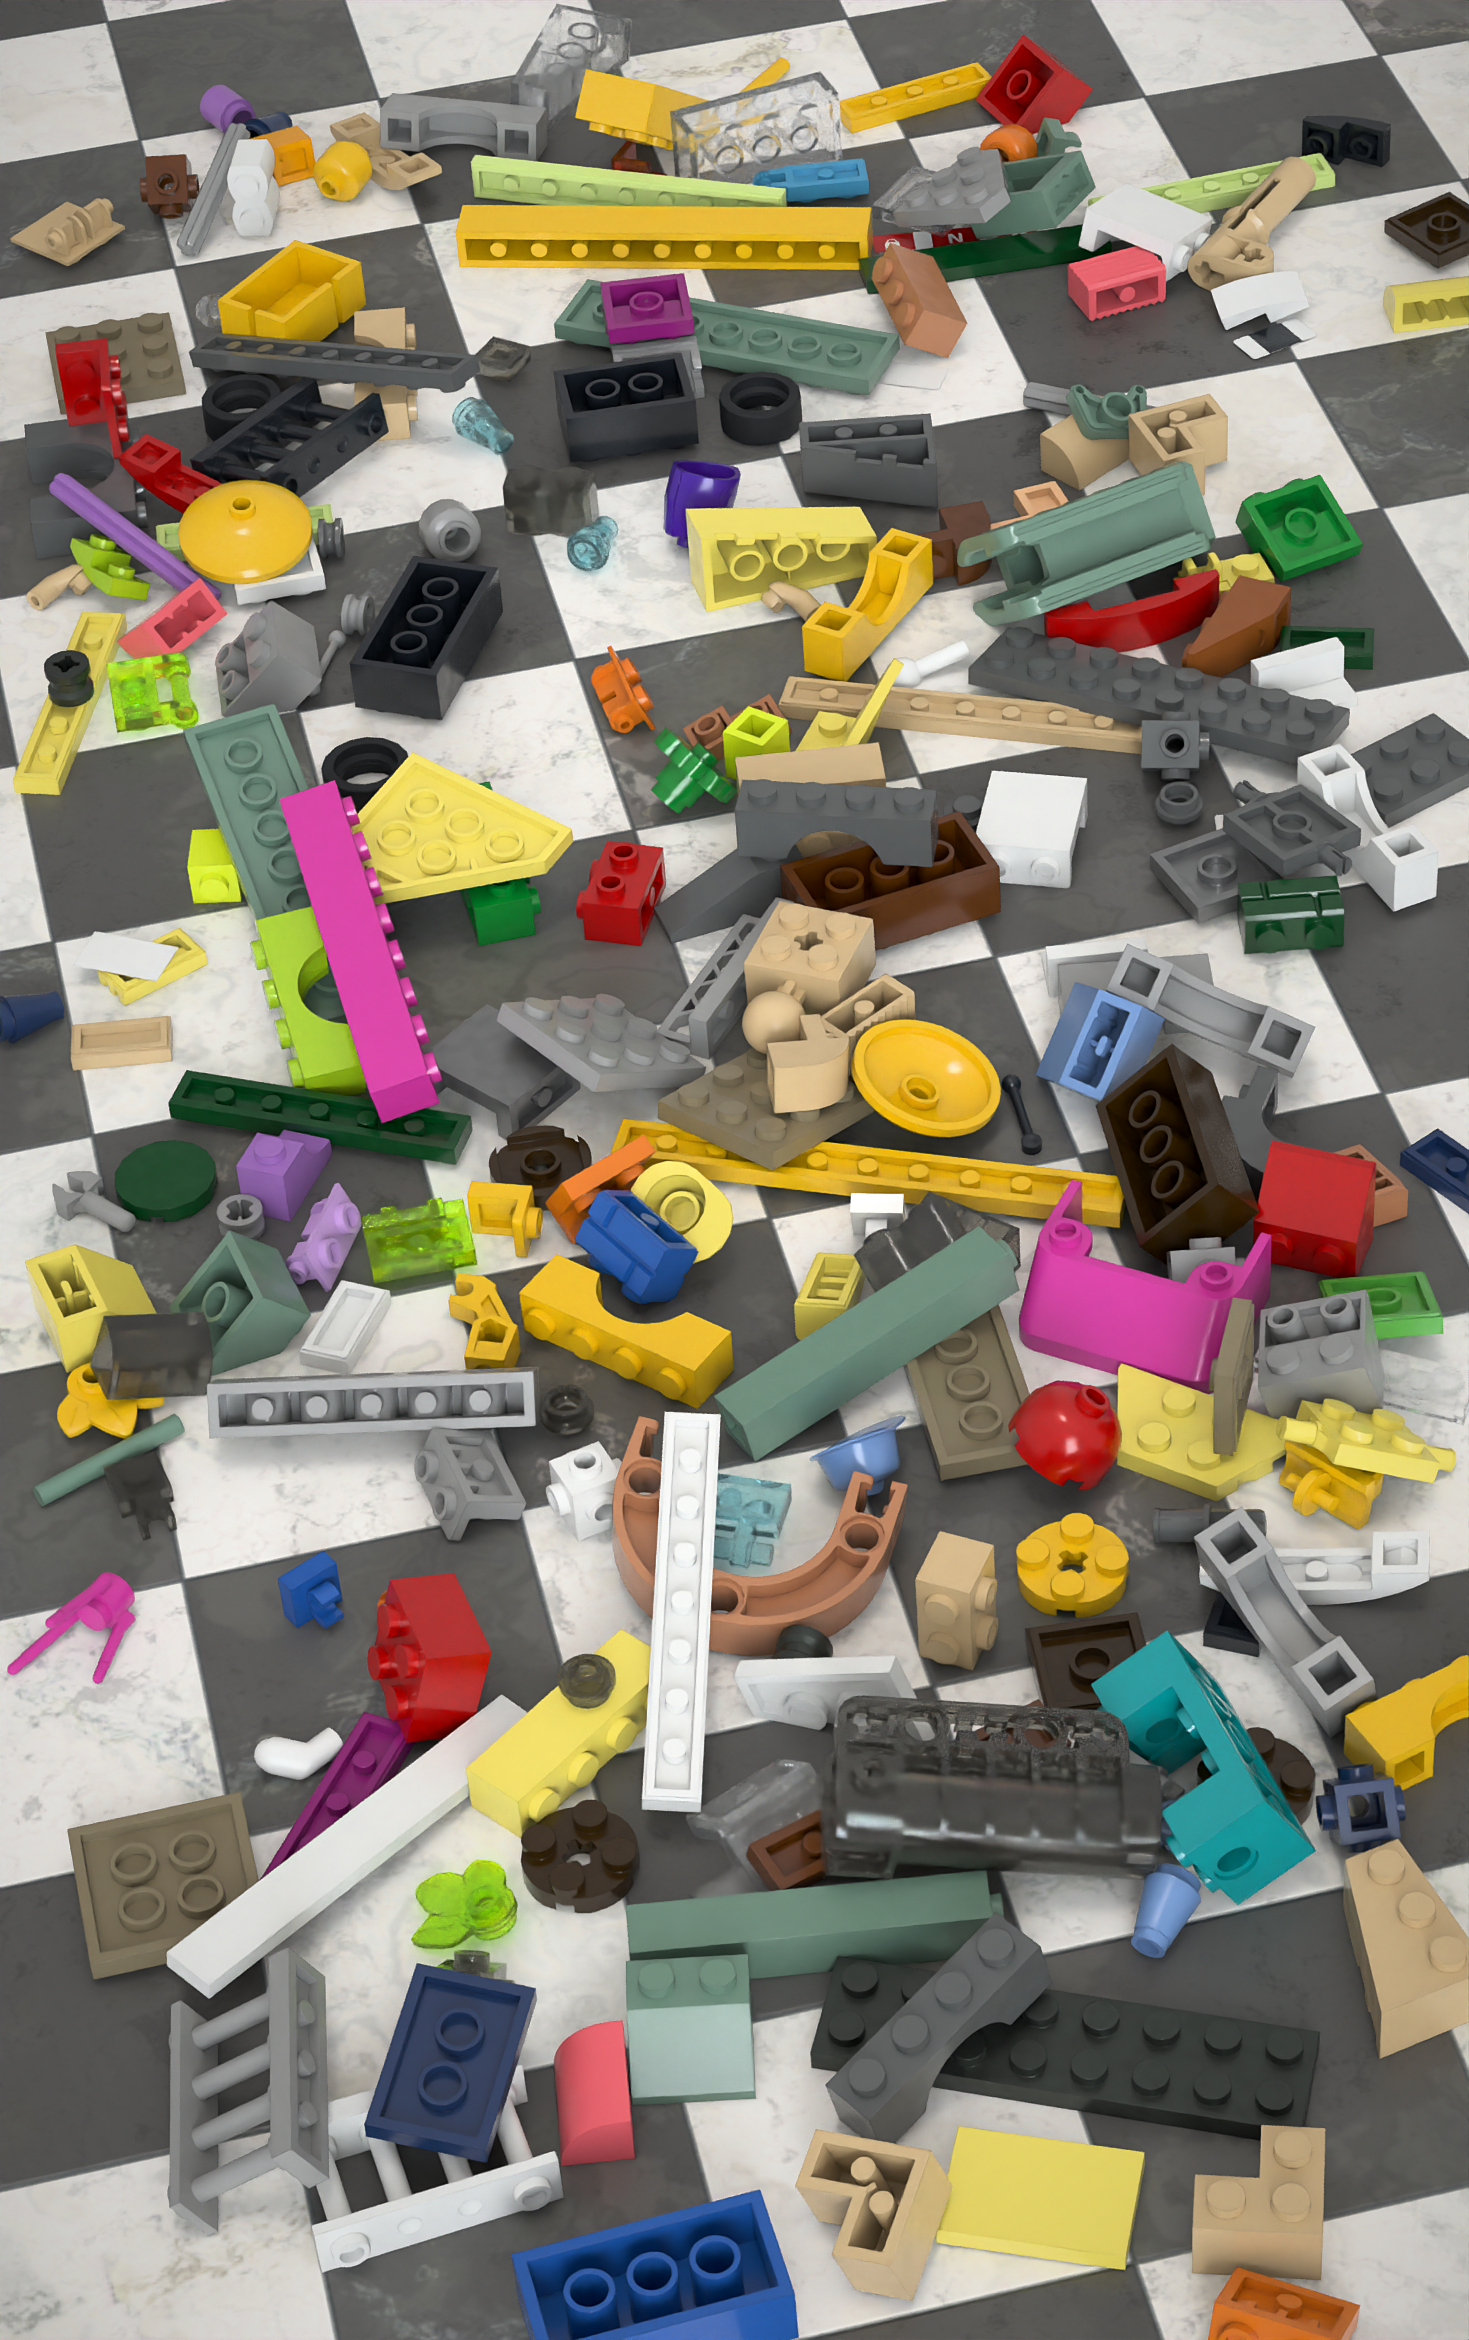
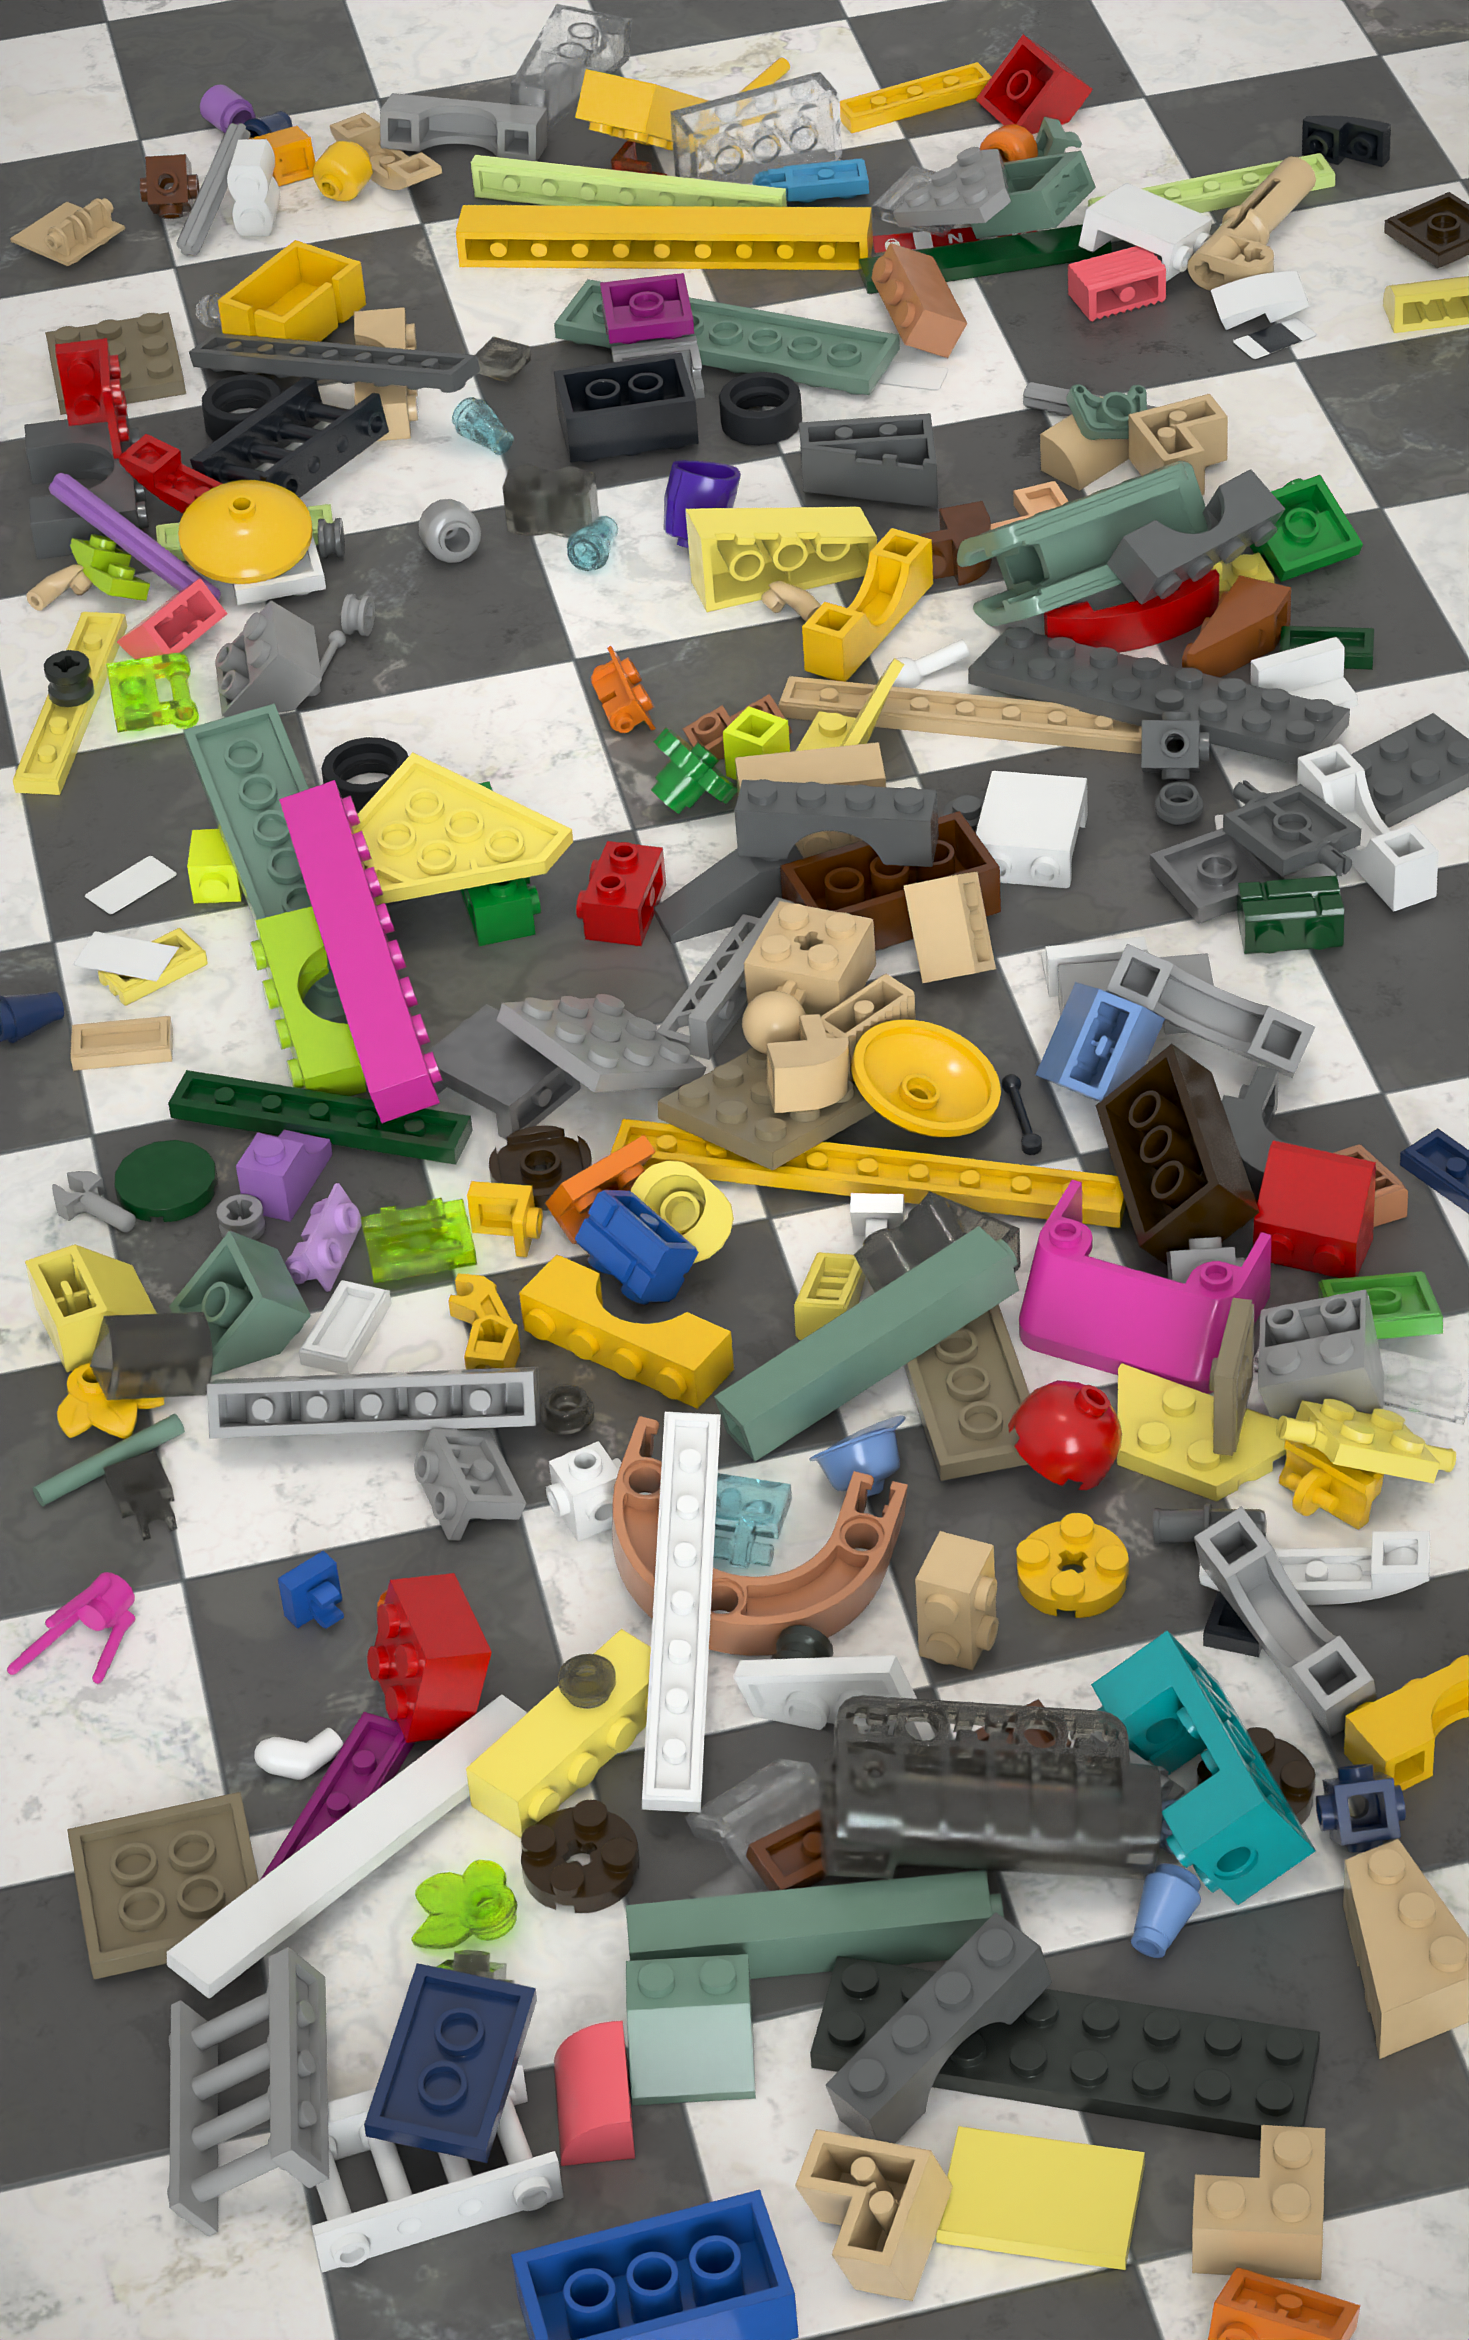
(130, 885): none -> white sticker
(426, 638): black brick -> none
(949, 927): none -> tan brick
(1078, 1653): dark brown plate -> none
(1159, 559): none -> dark grey arch

